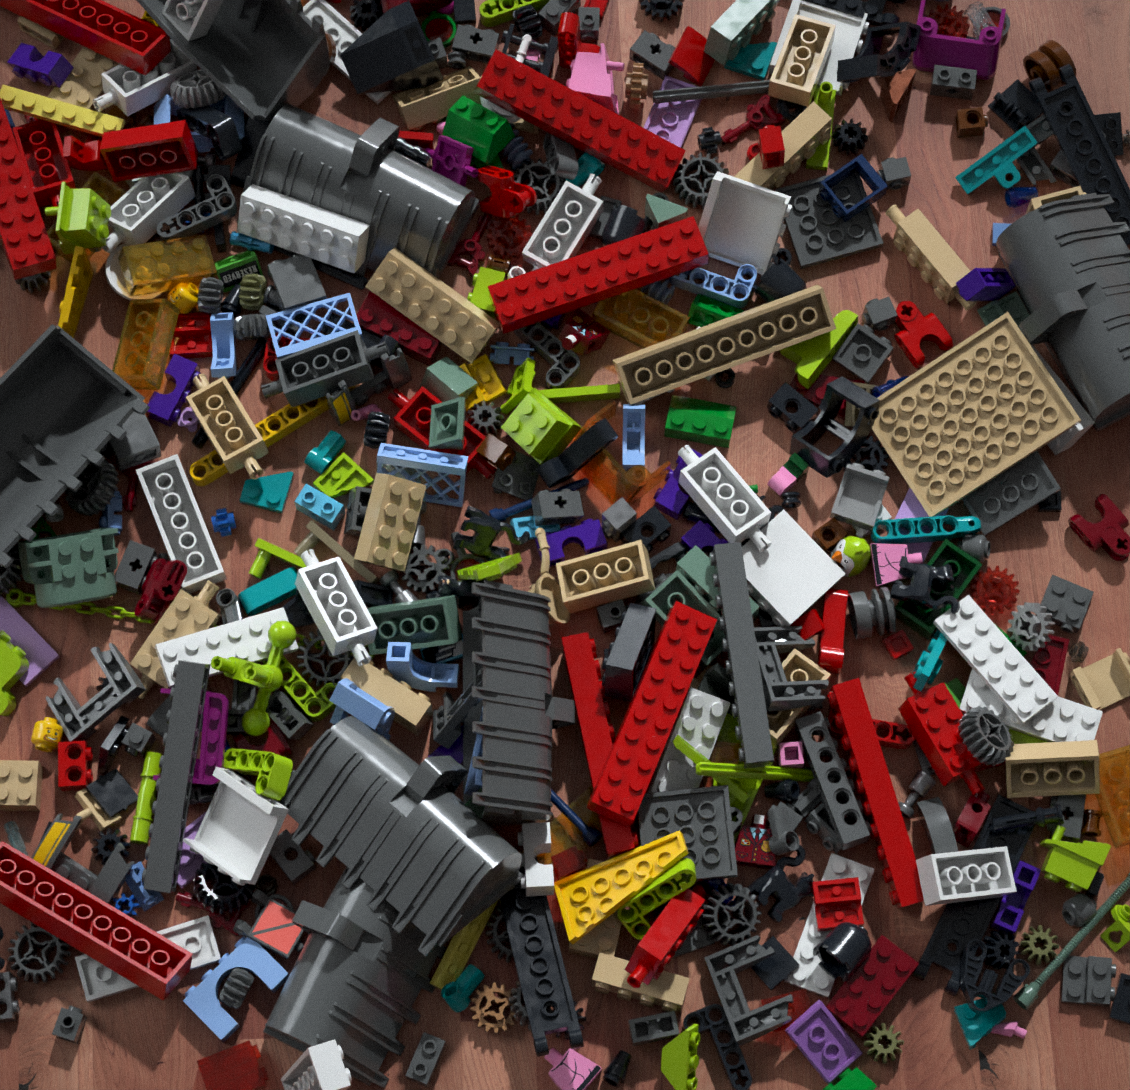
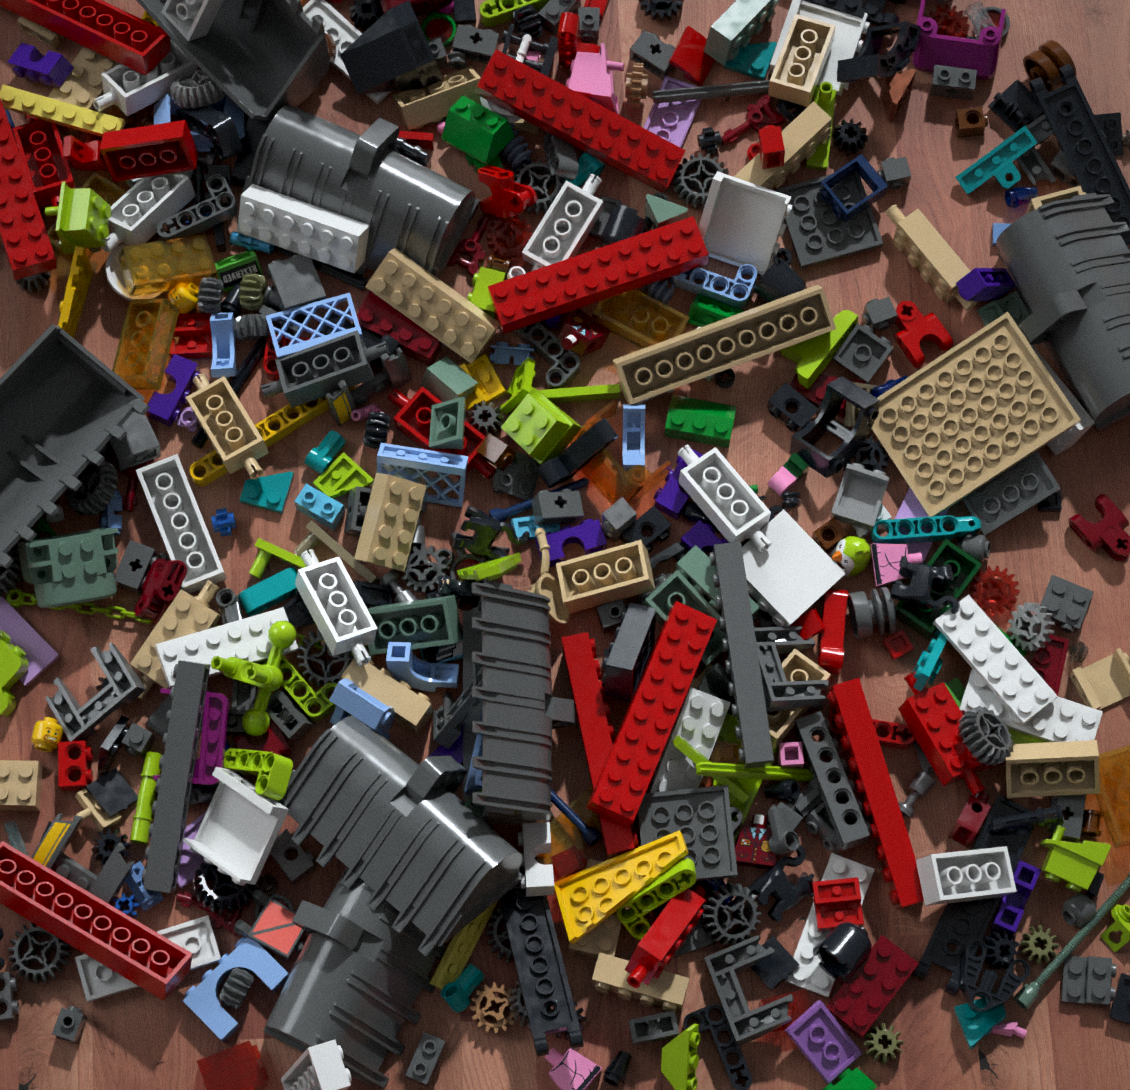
(452, 160): magenta plate -> none
(937, 826): dark grey arch -> none

